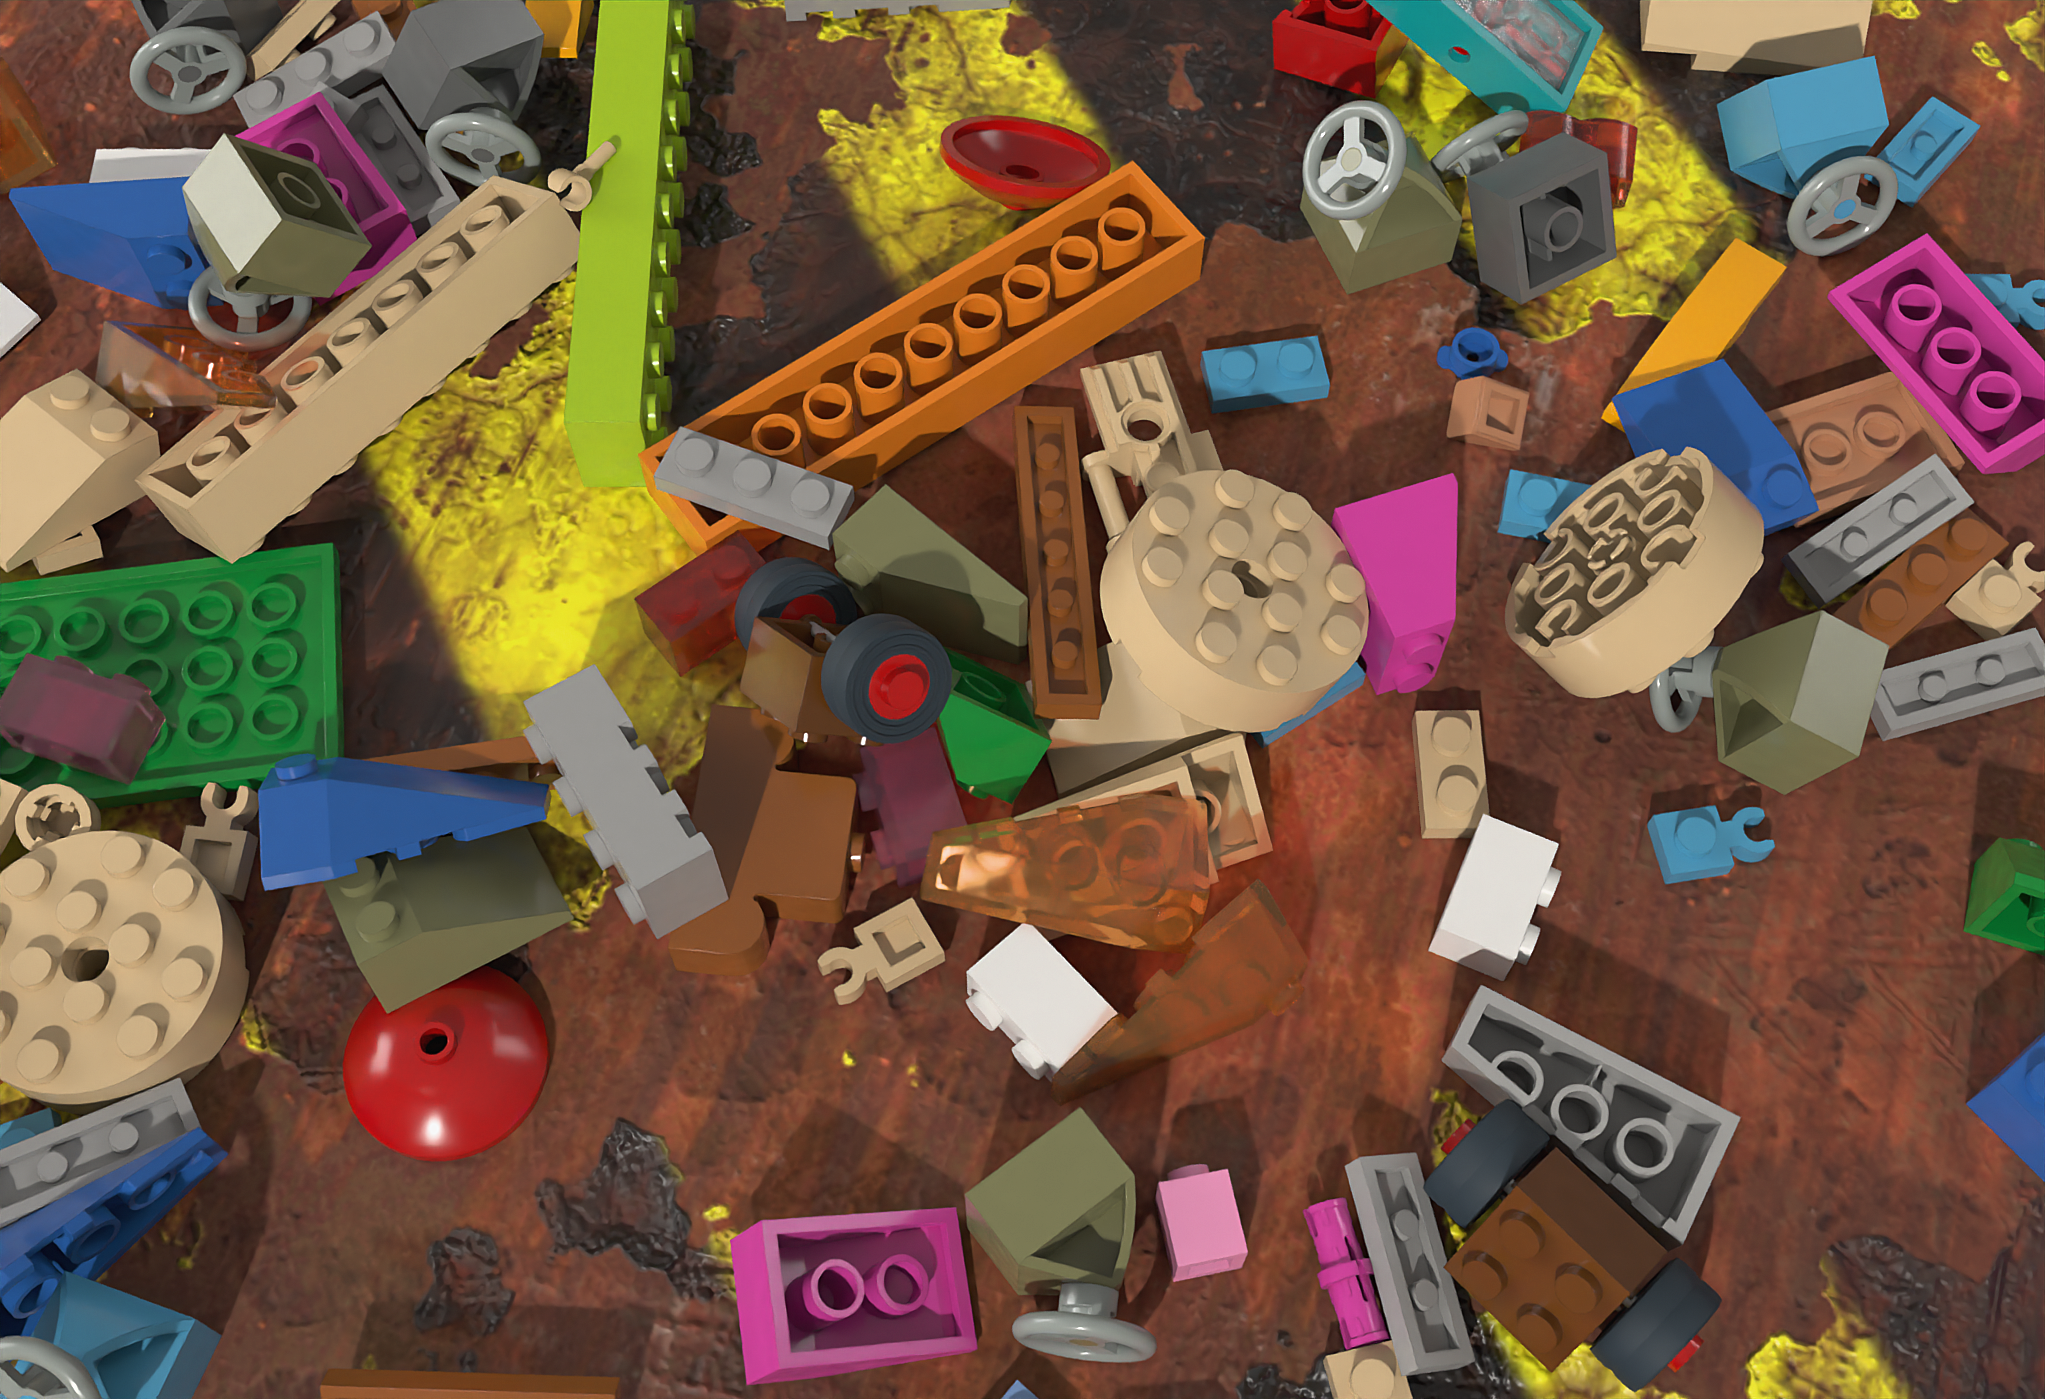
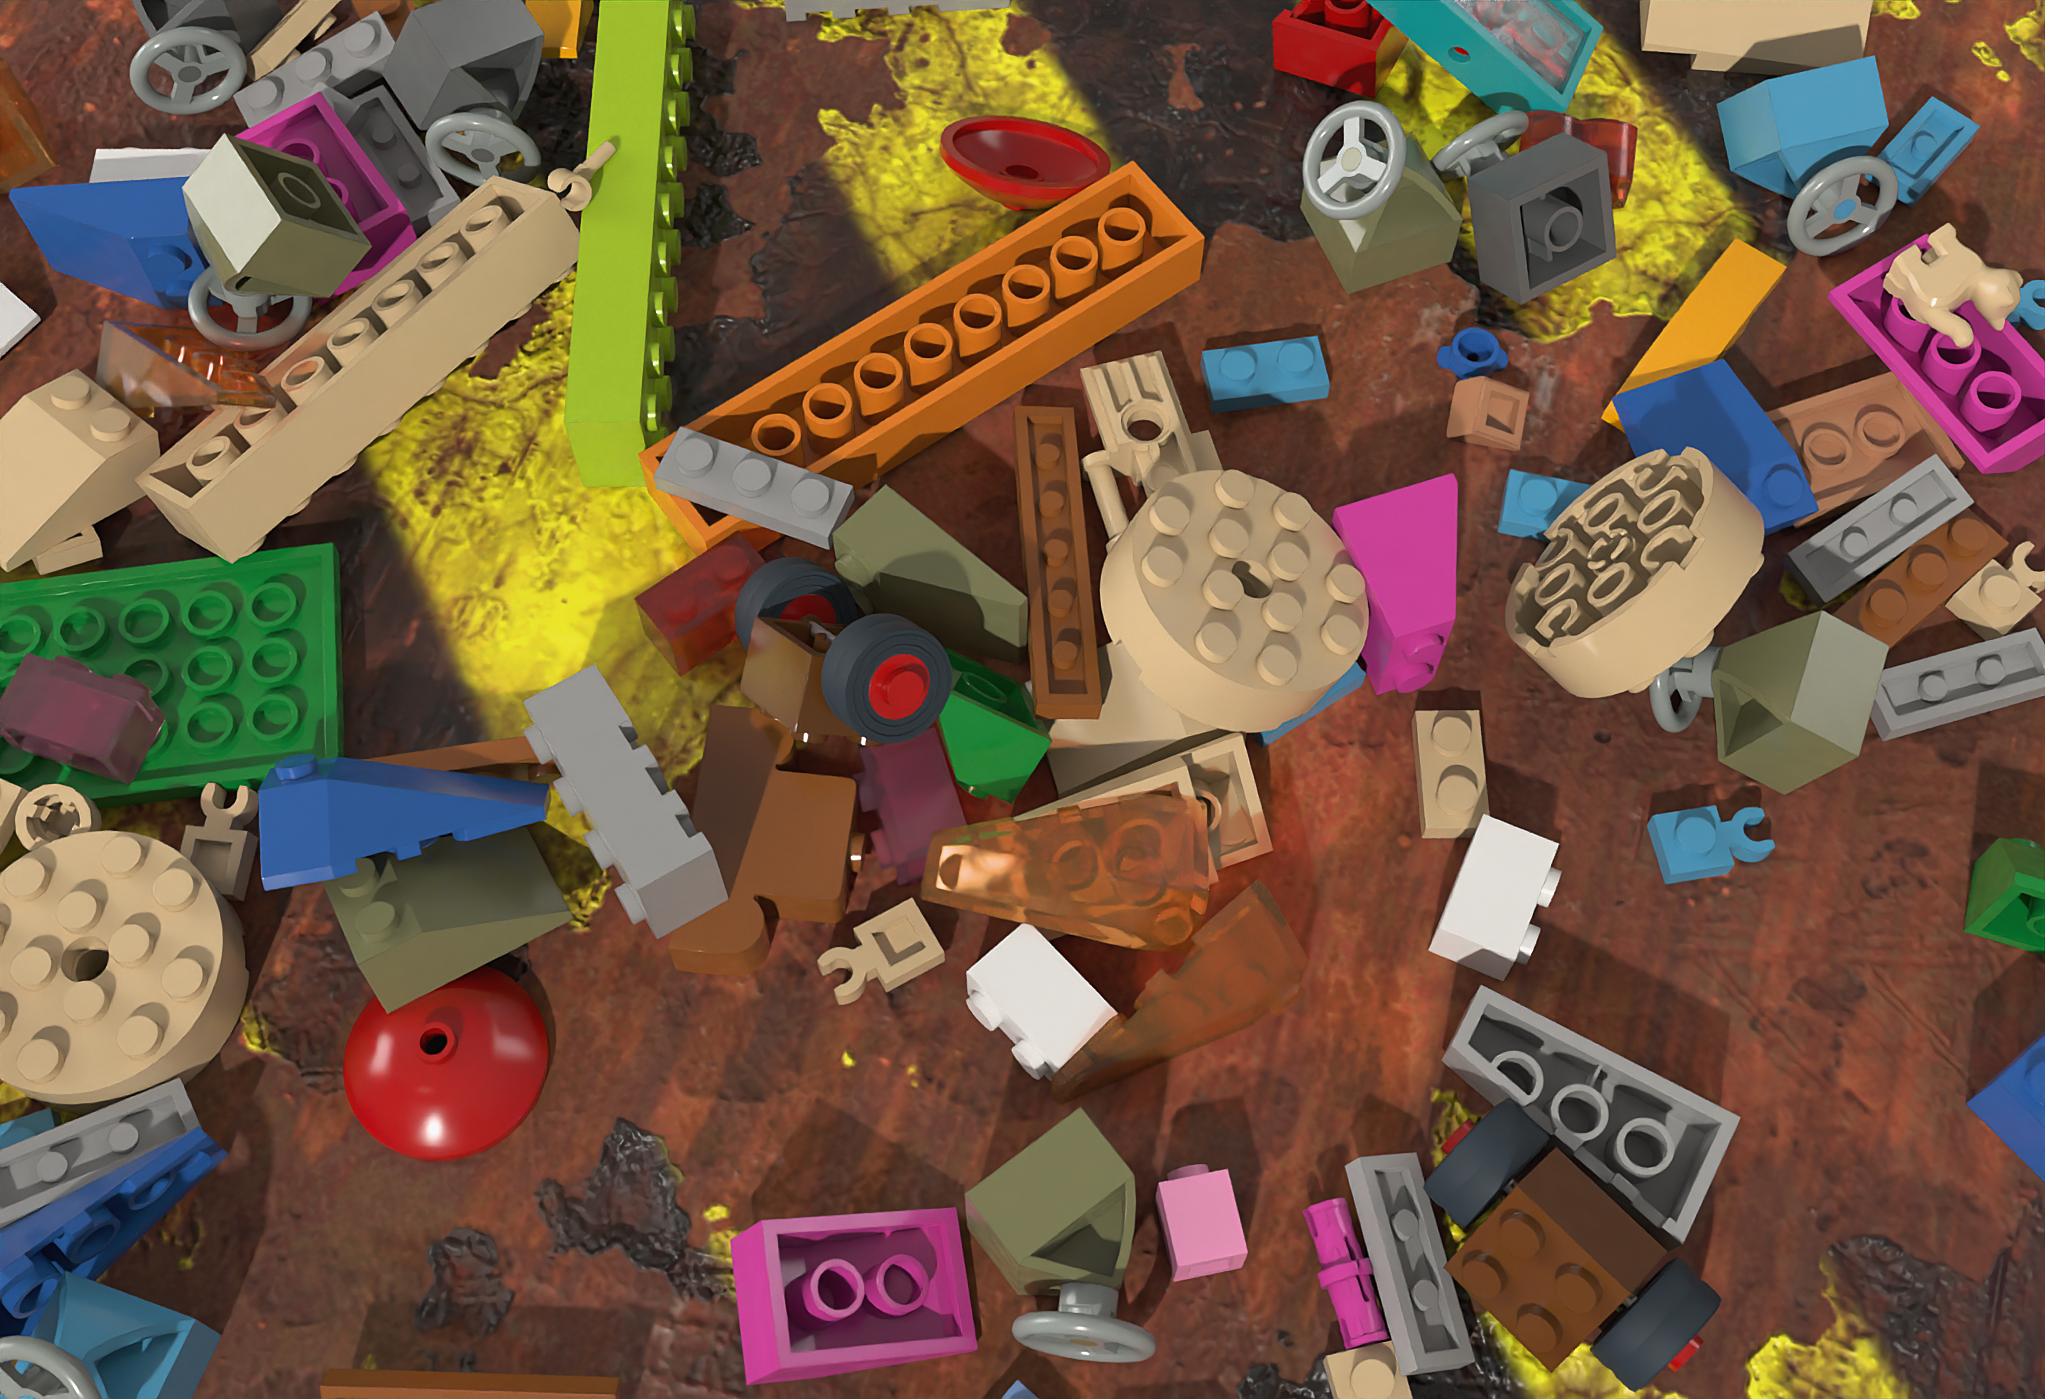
(1947, 281): none -> tan animal

